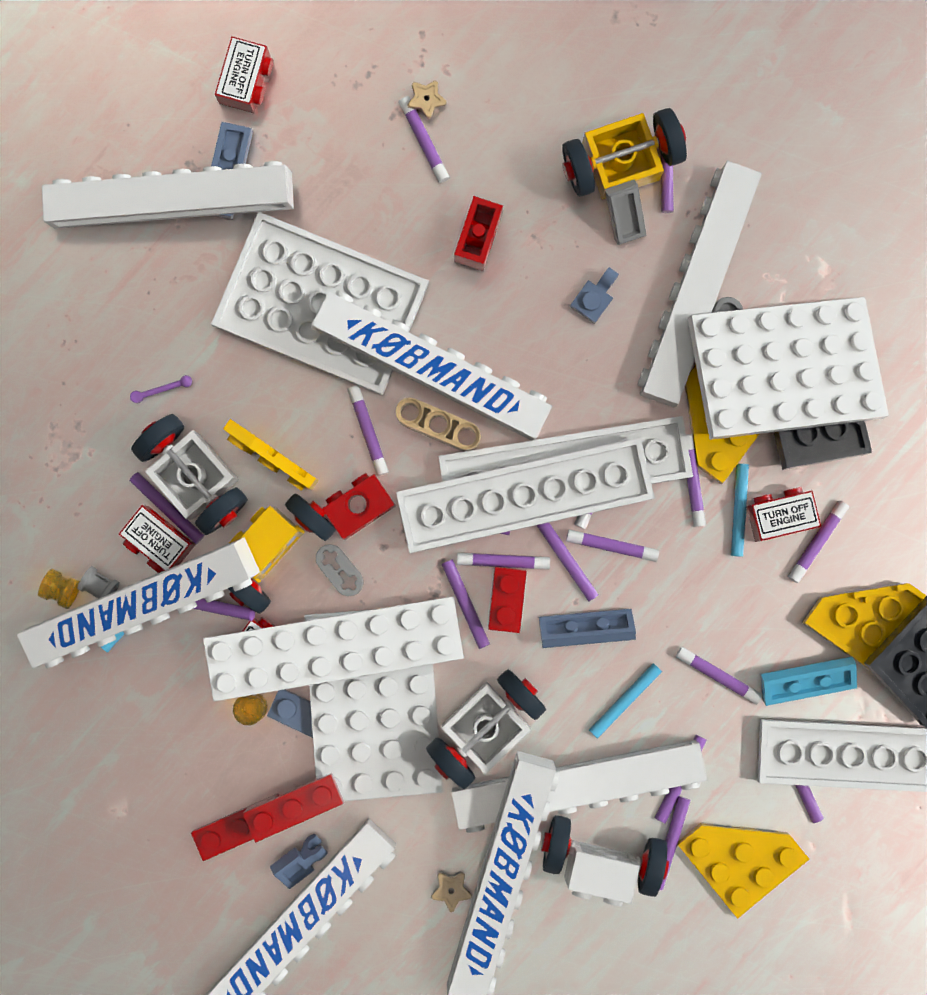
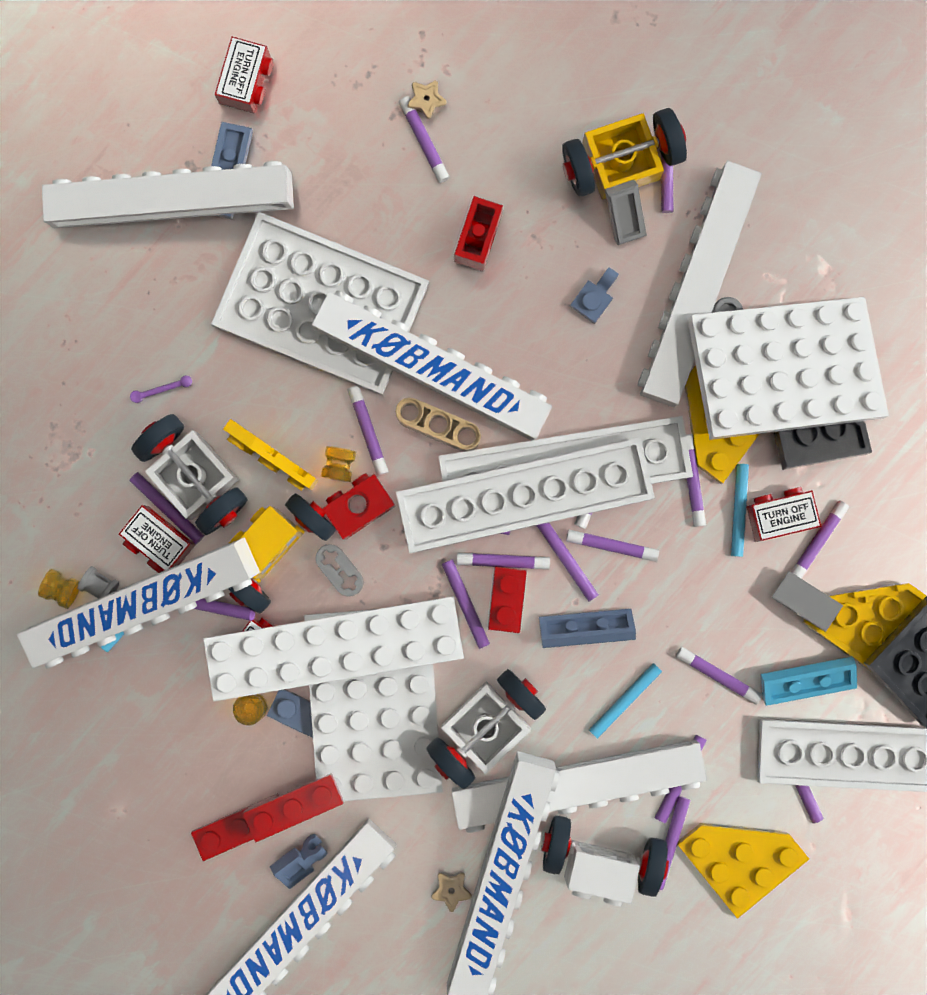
(338, 471): none -> clear yellow wheel
(807, 601): none -> light grey tile

